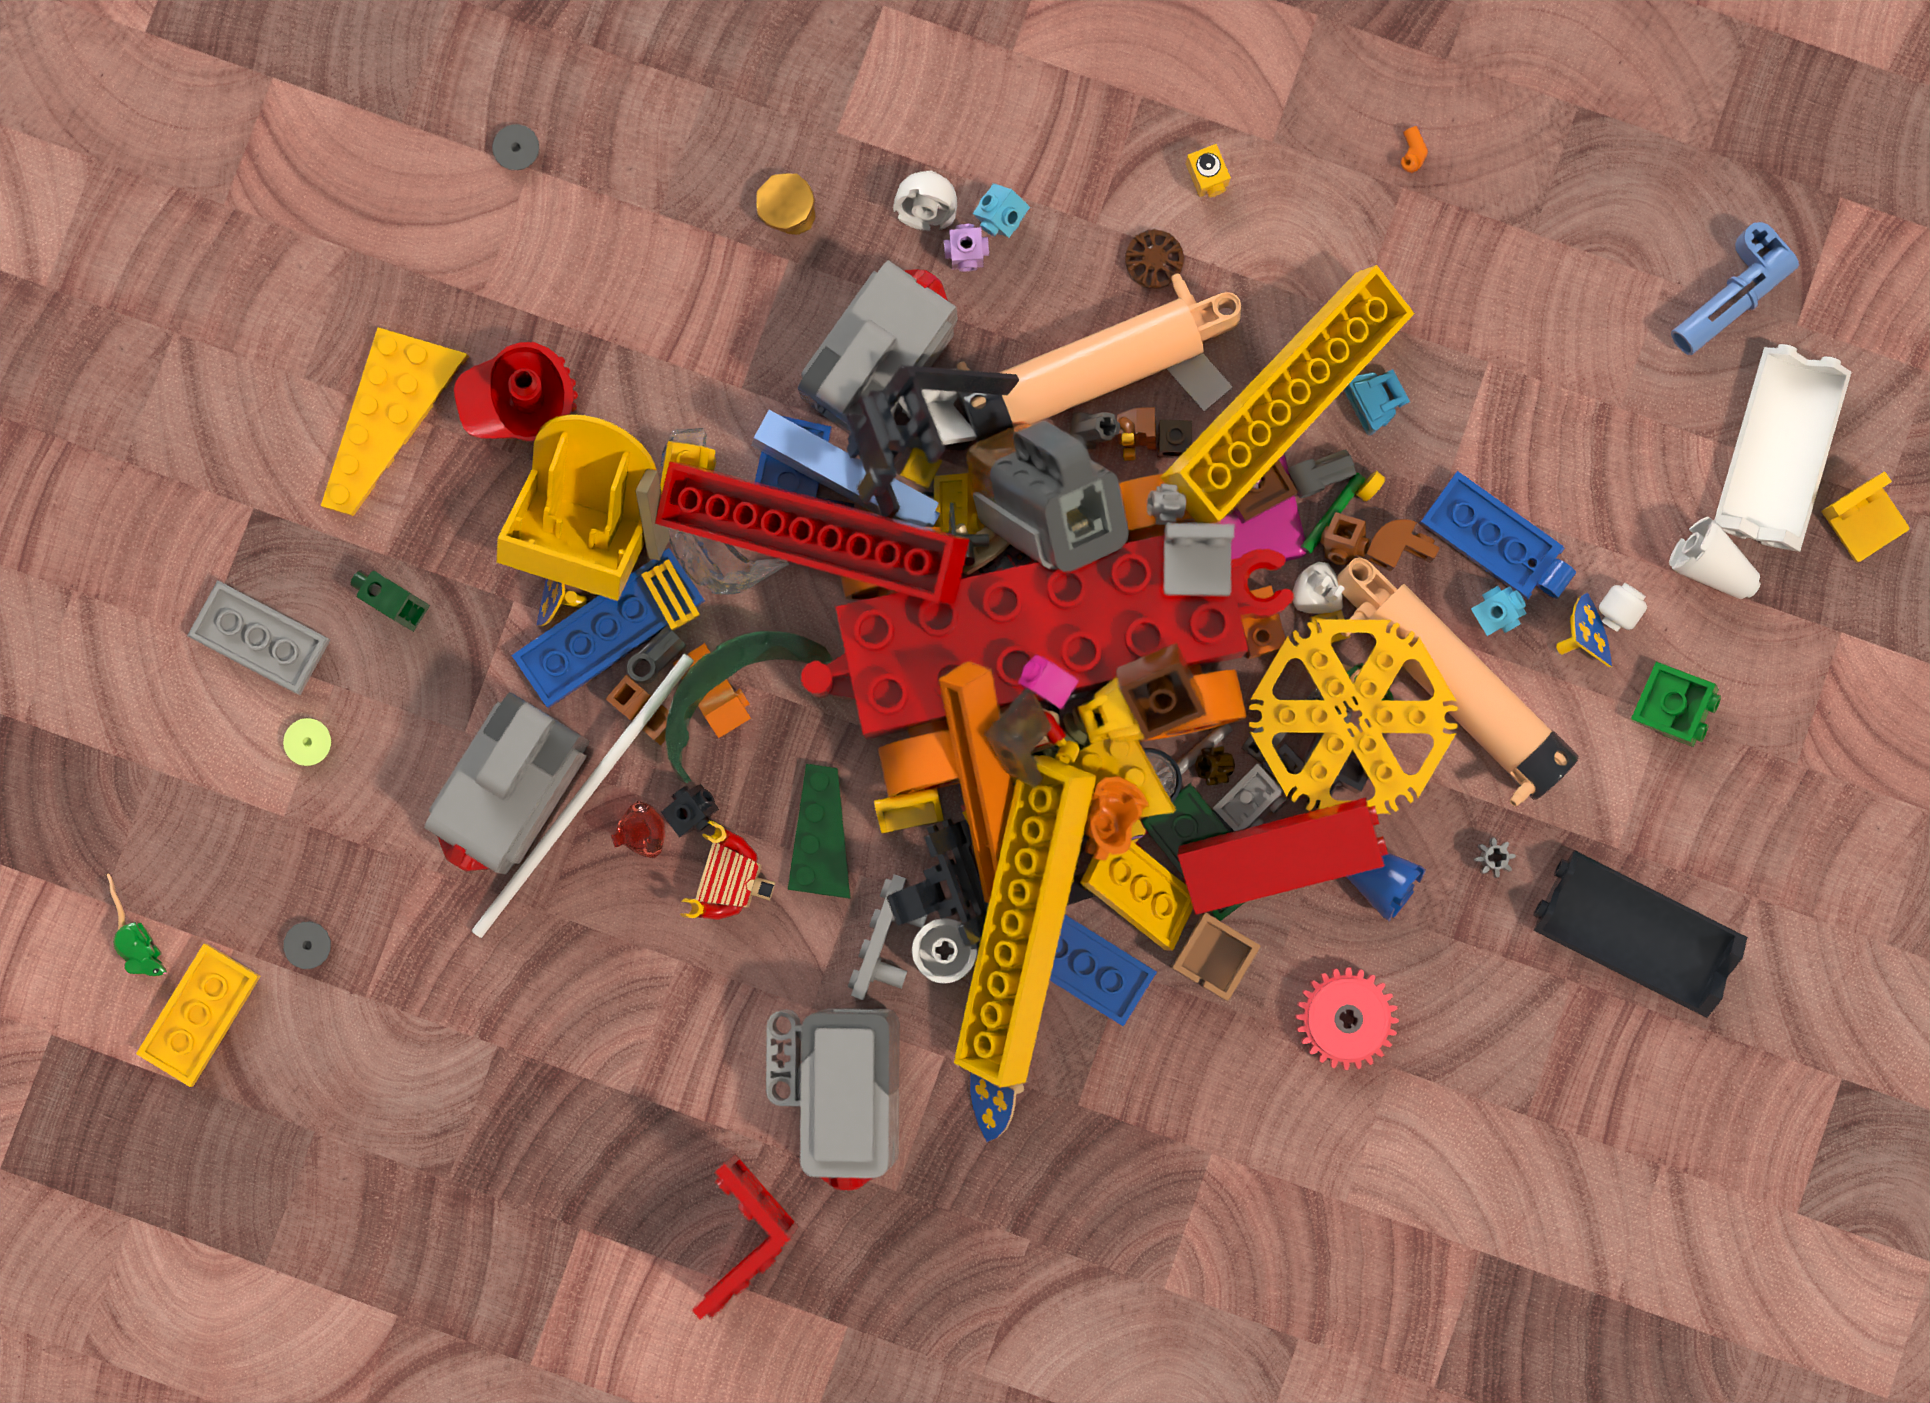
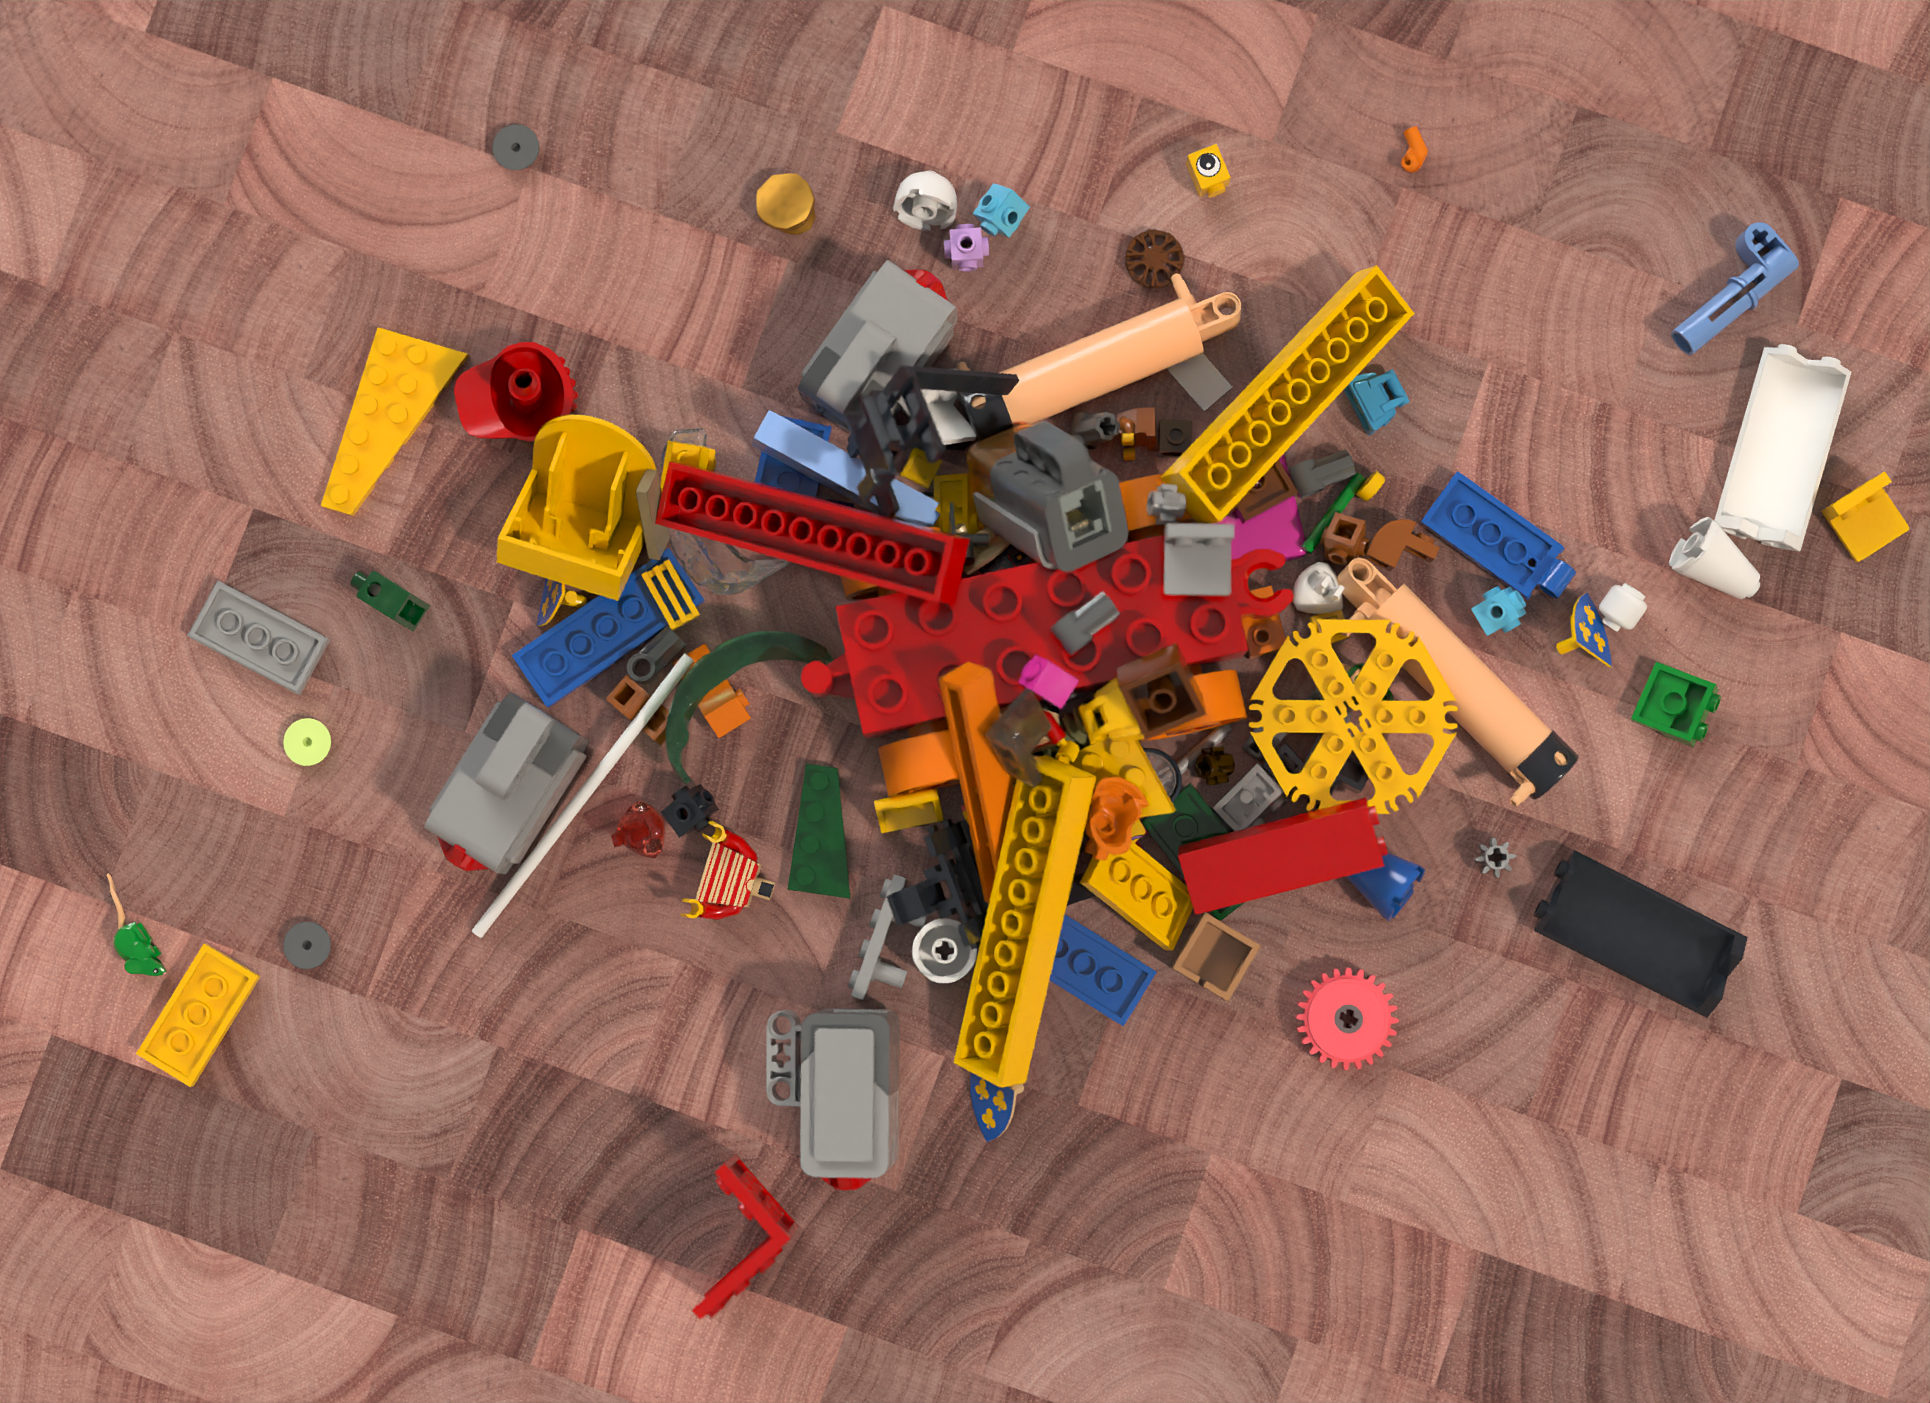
(1080, 626): none -> dark grey piece

